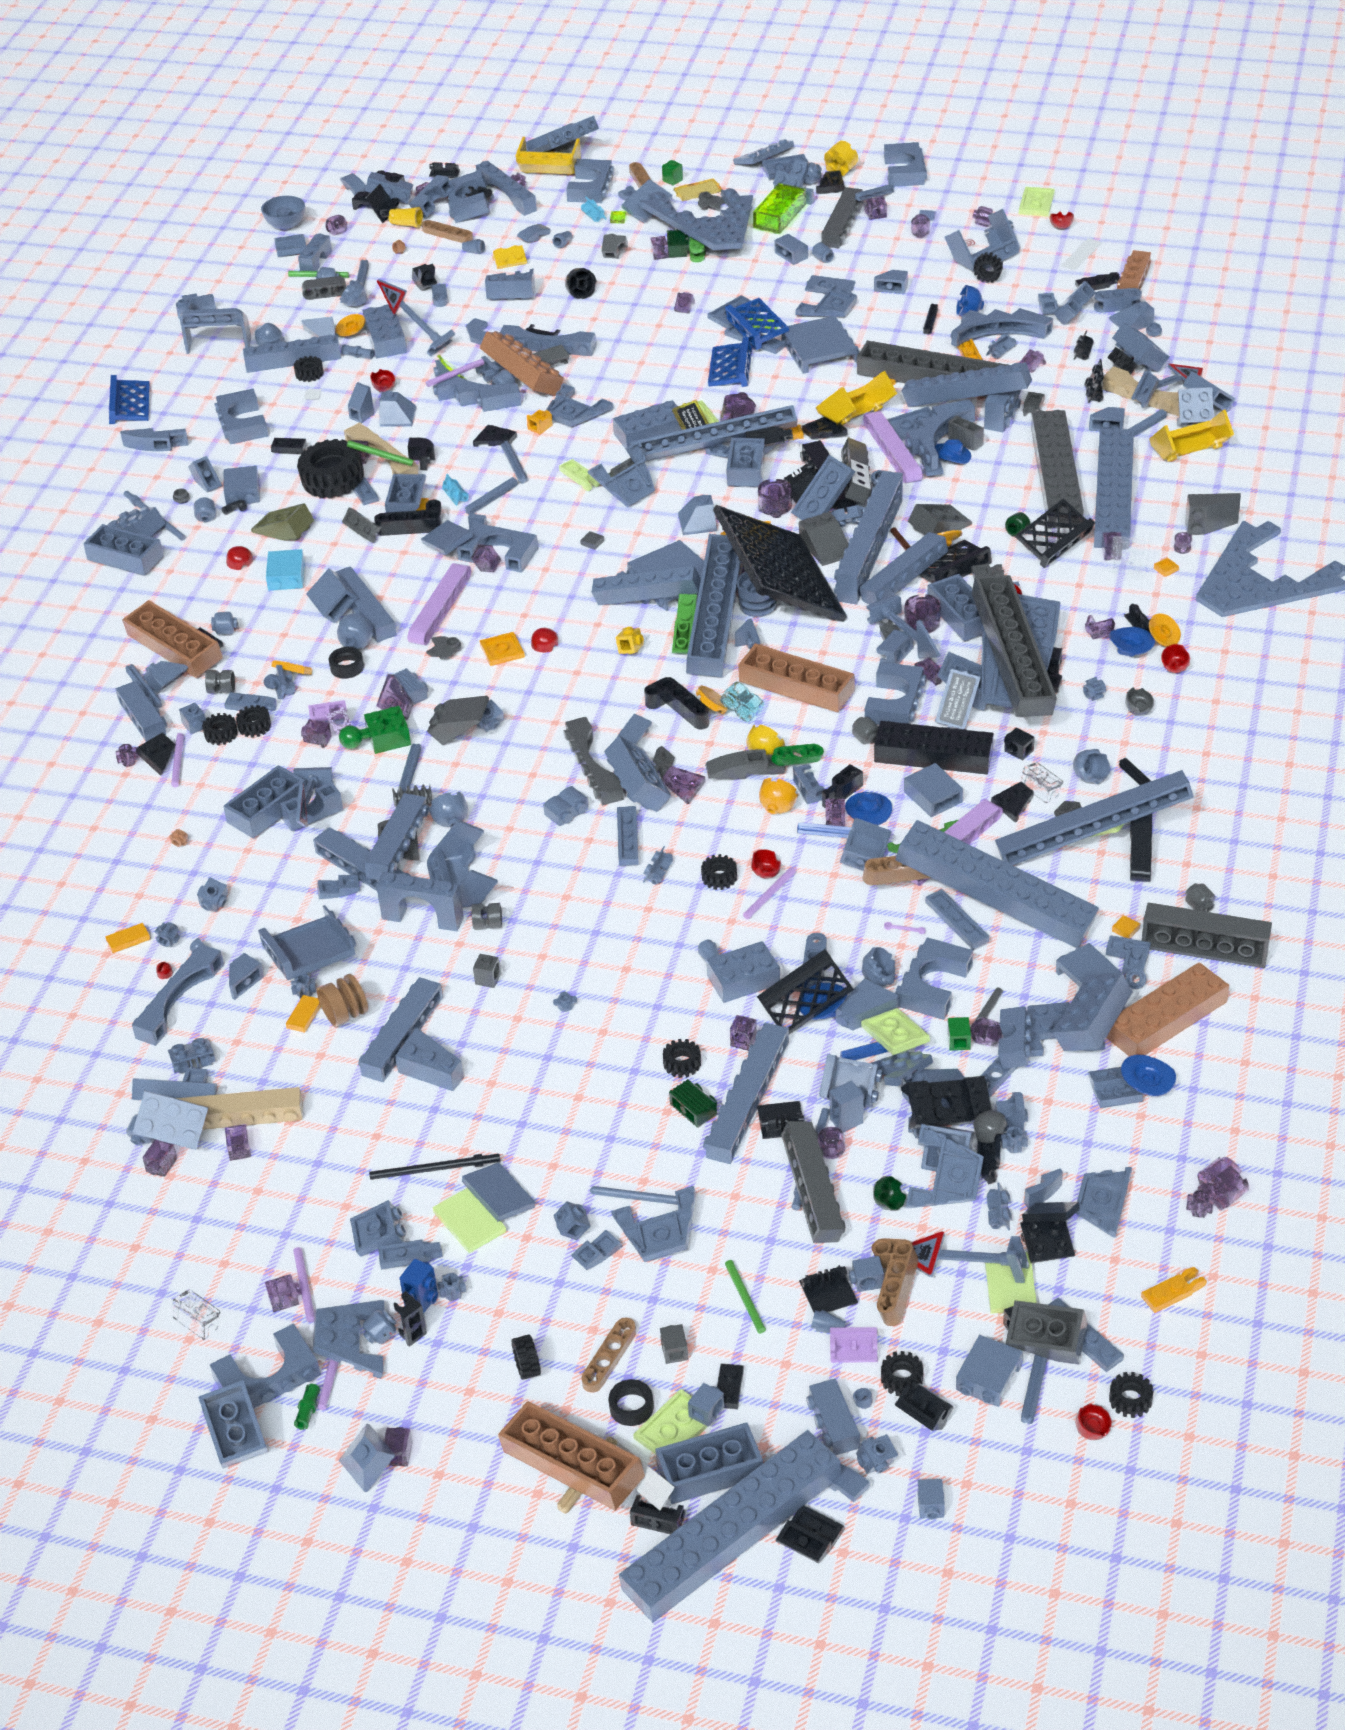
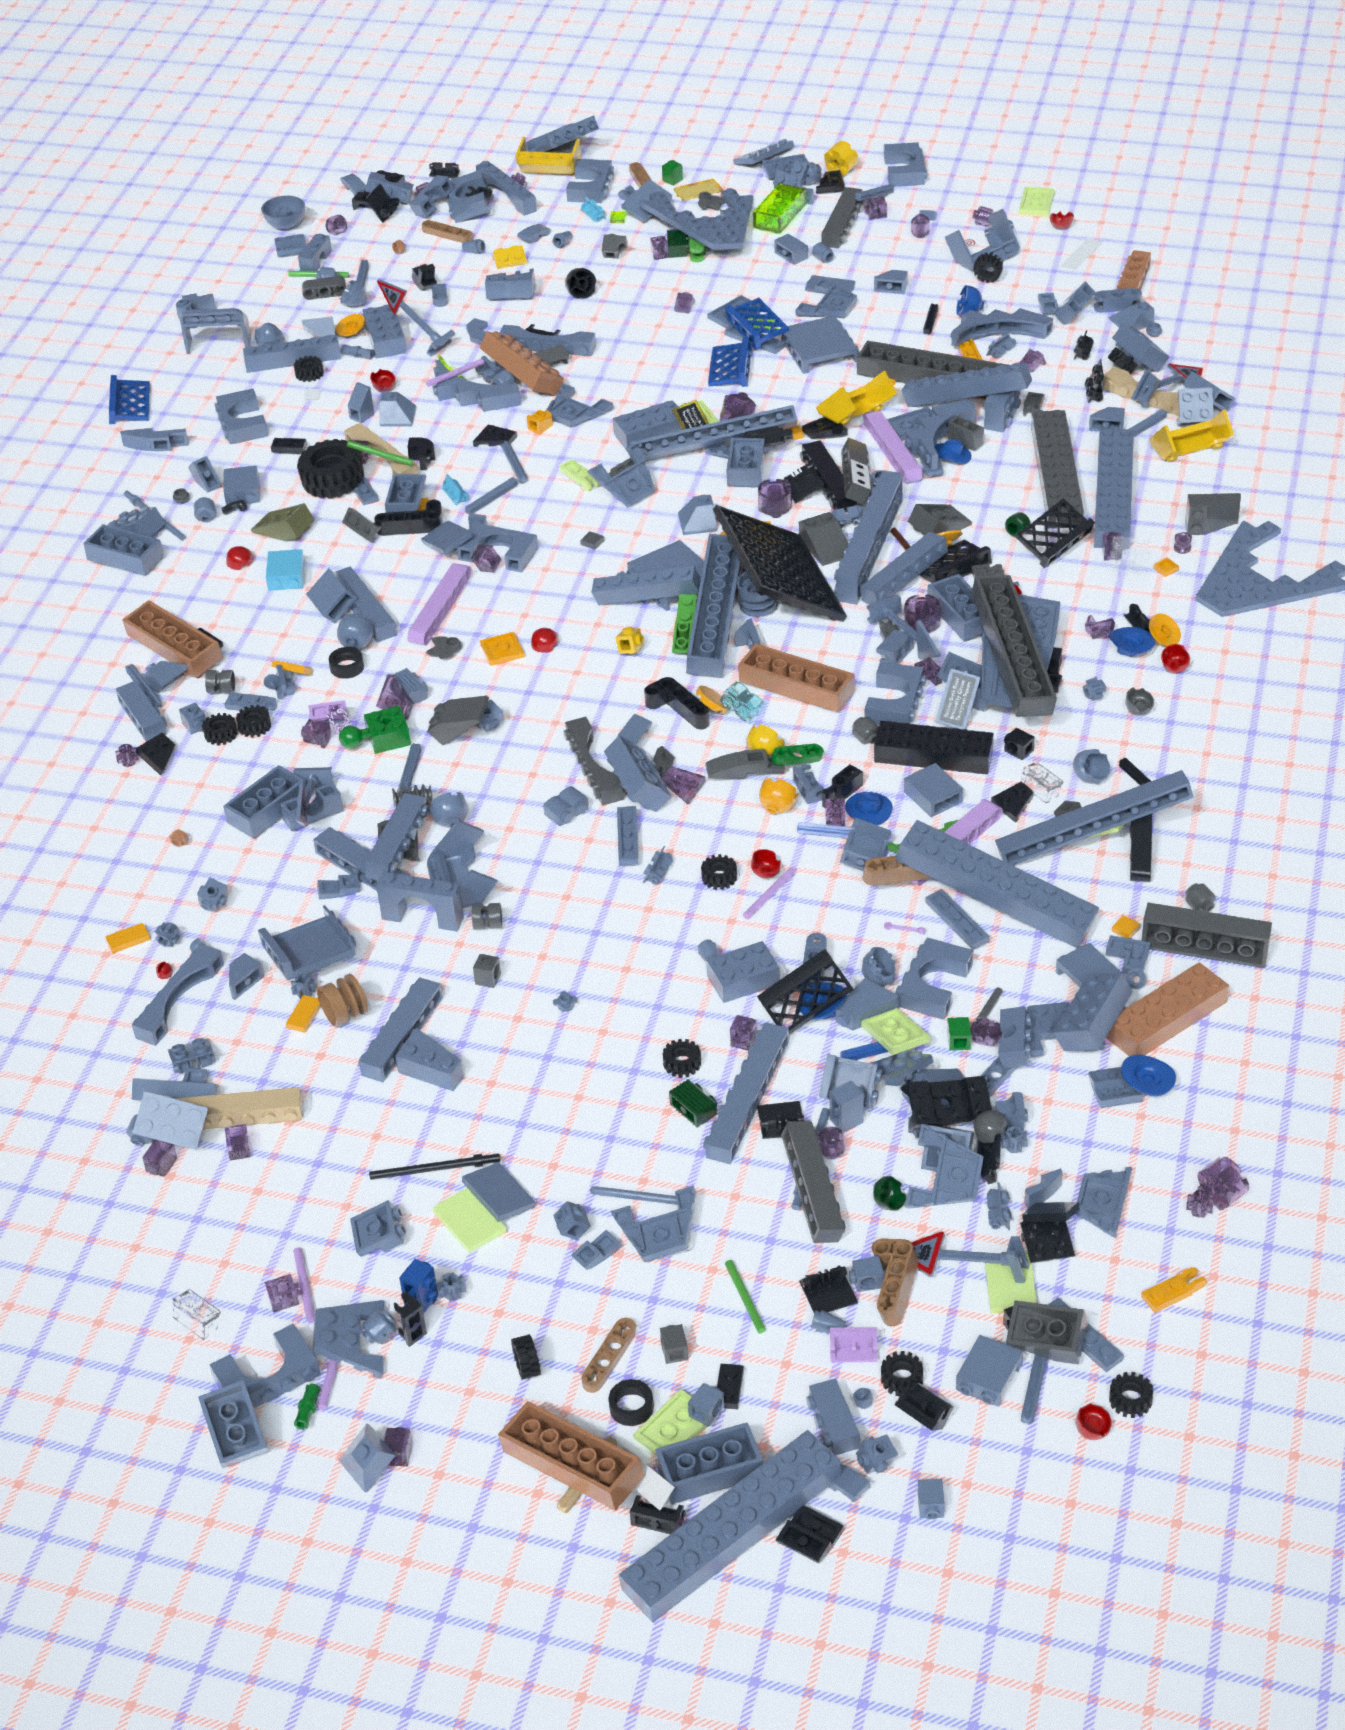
(177, 760): lavender bar -> none
(224, 623): sand blue head -> none
(405, 1252): sand blue hinge -> none
(406, 216): yellow plant -> none
(823, 489): sand blue plate -> none
(1100, 281): black hinge -> none

